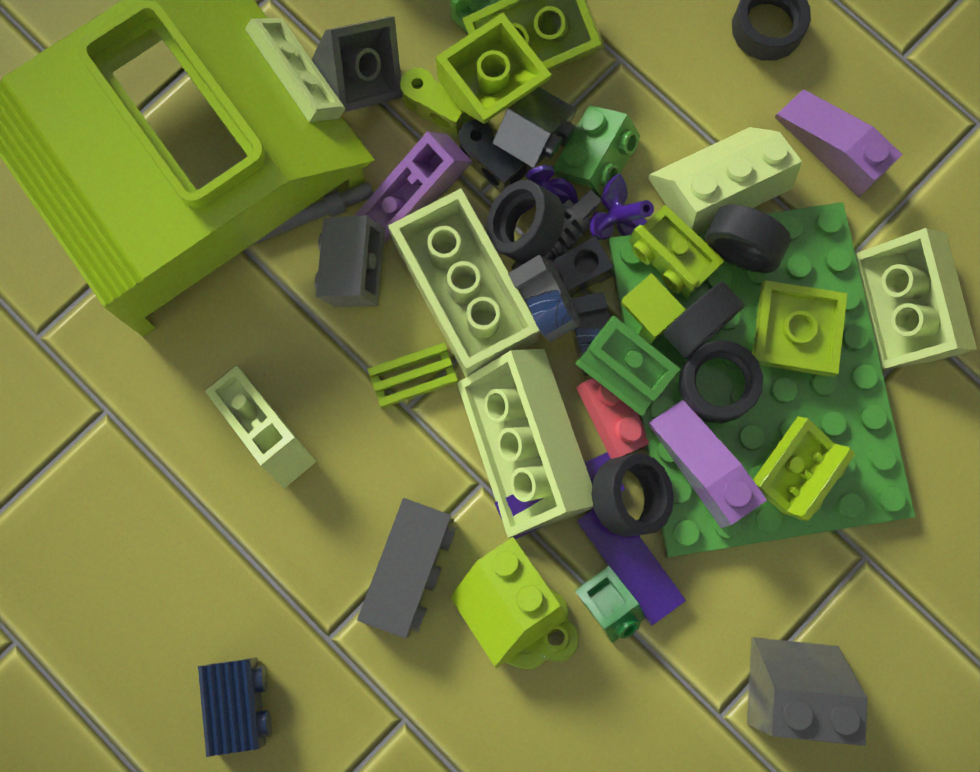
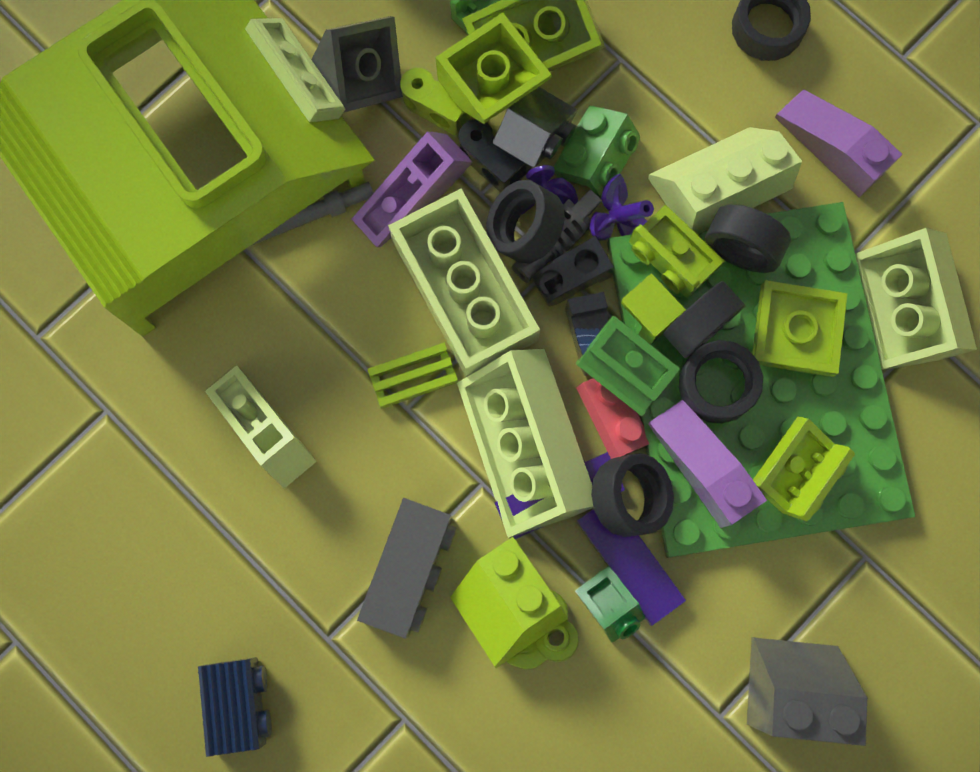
(350, 261): dark grey brick -> none
(546, 297): dark grey leg -> none

